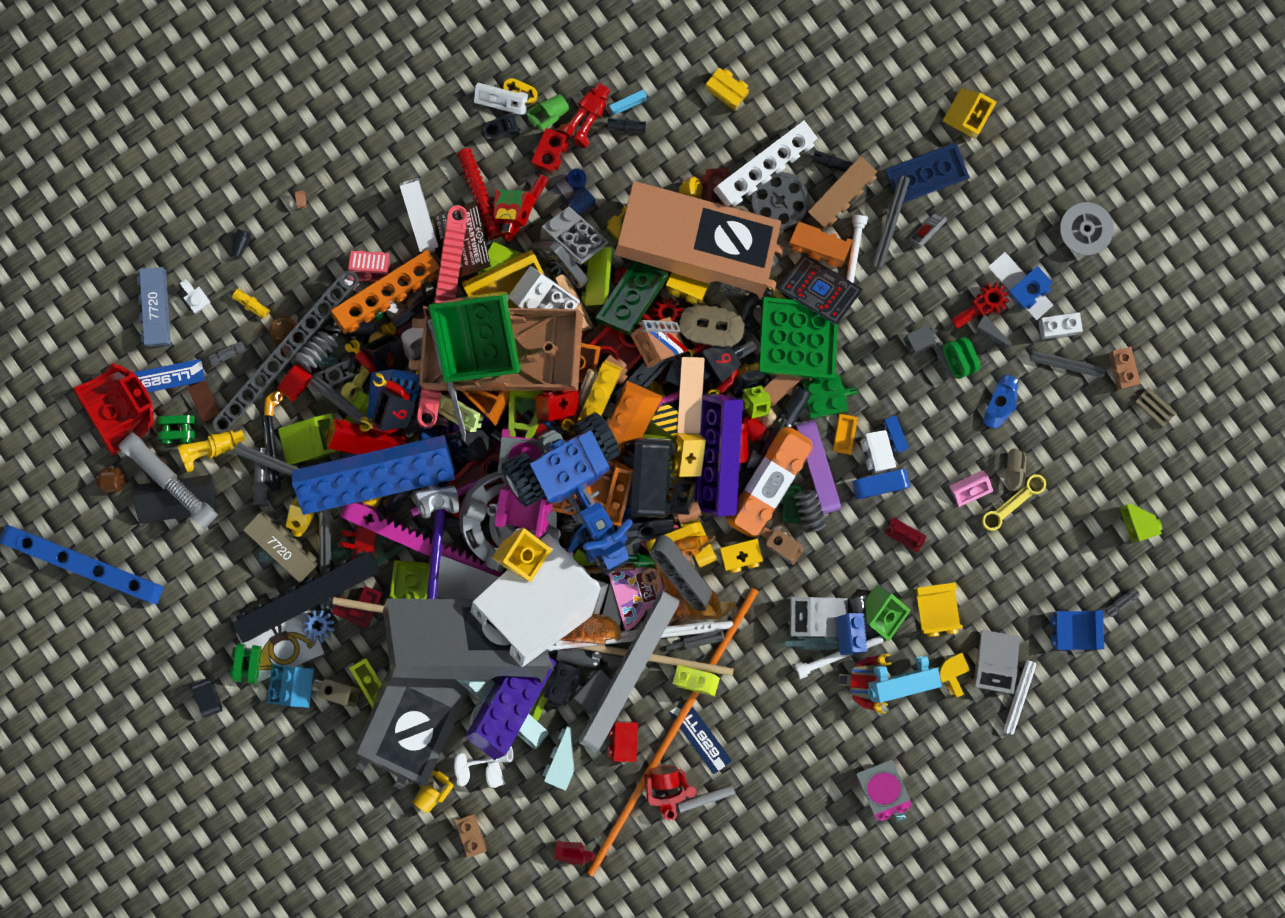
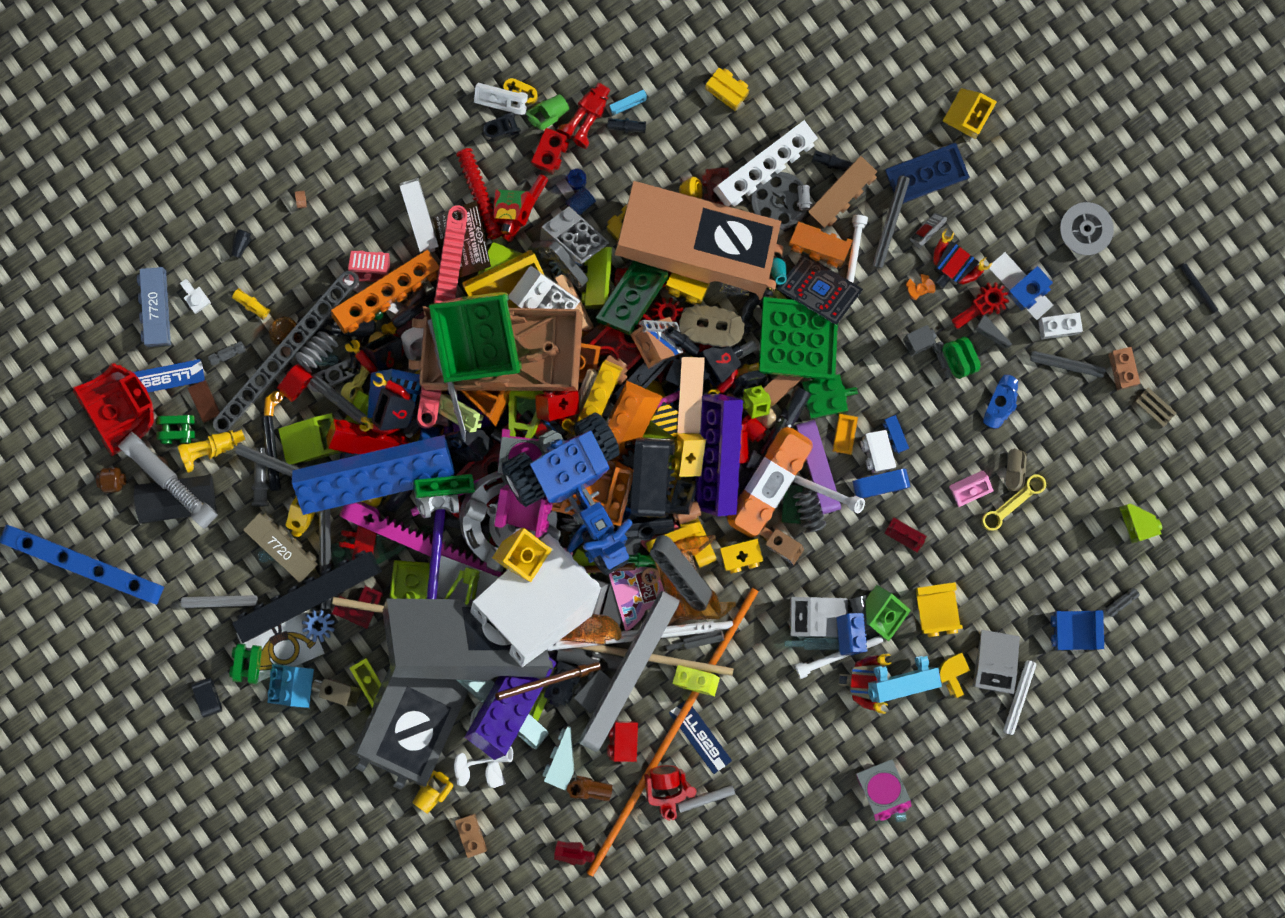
(219, 601): none -> light grey axle
(443, 486): none -> green slope
(470, 577): none -> lime plant
(580, 671): none -> reddish brown bar
(587, 788): none -> reddish brown piece
(682, 341): none -> black pin
(778, 271): none -> teal cone
(804, 197): none -> light grey pin
(854, 503): none -> white piece
(926, 286): none -> orange piece
(955, 263): none -> torso
(1199, 288): none -> black bar

